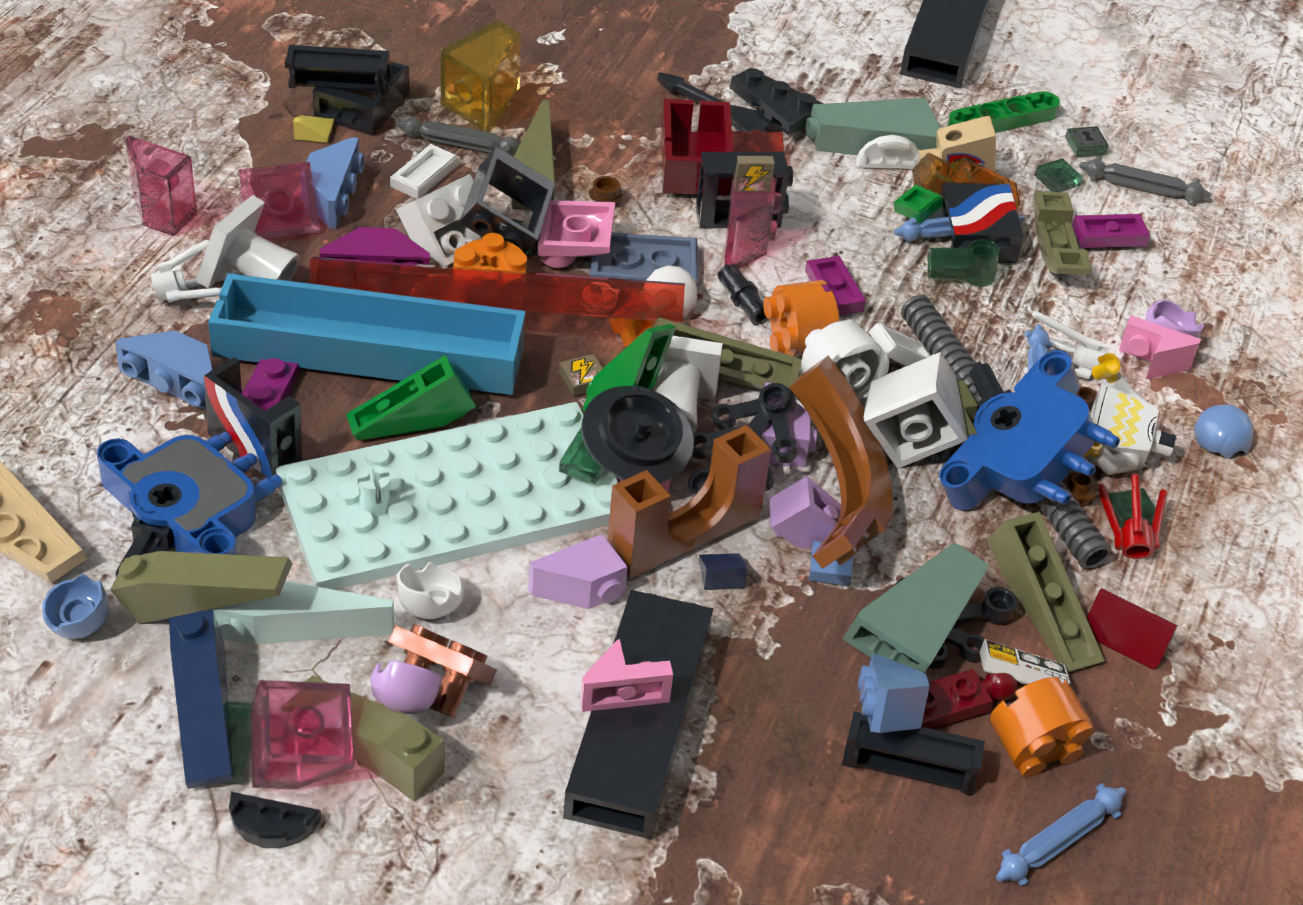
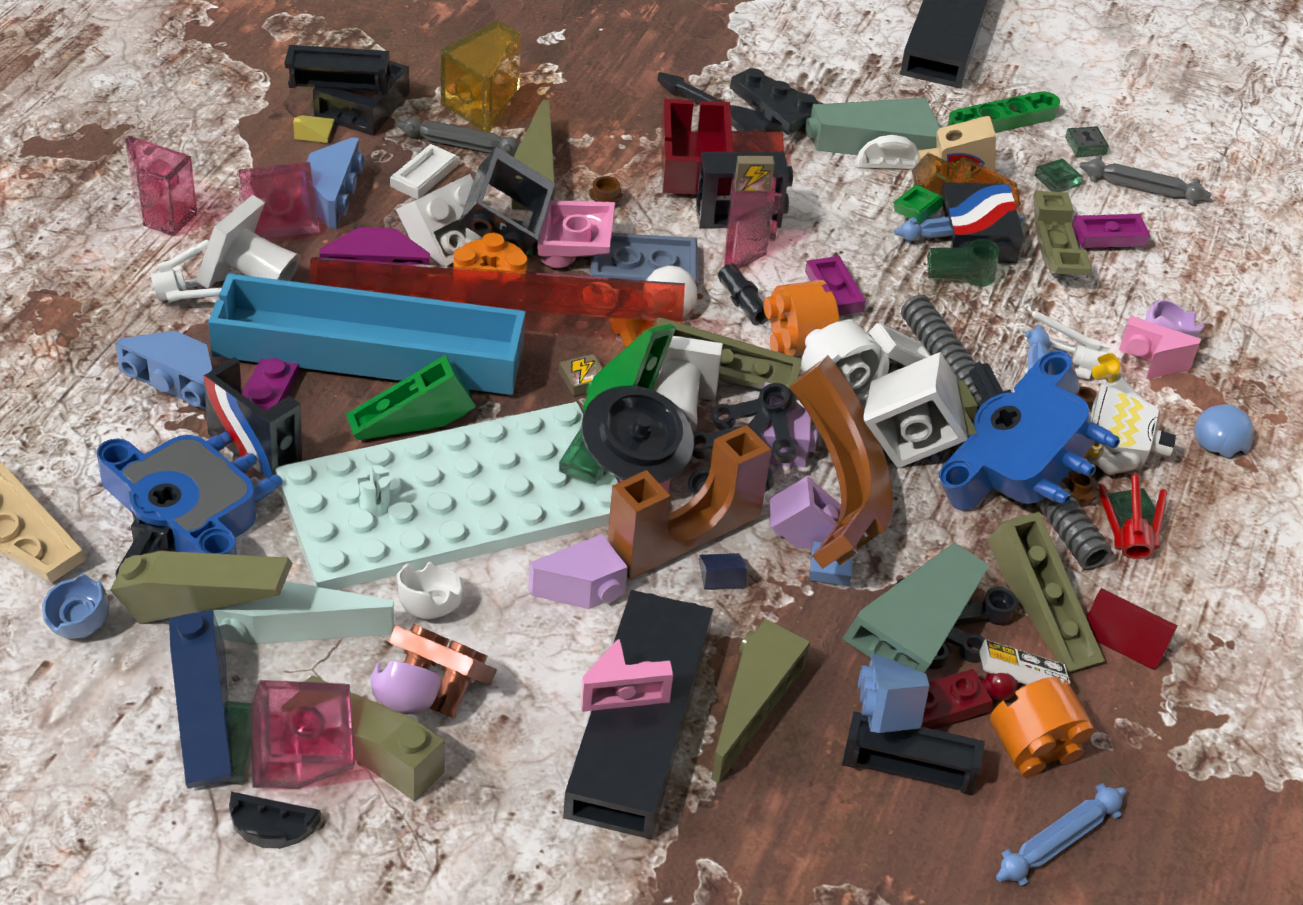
(766, 672): none -> olive slope

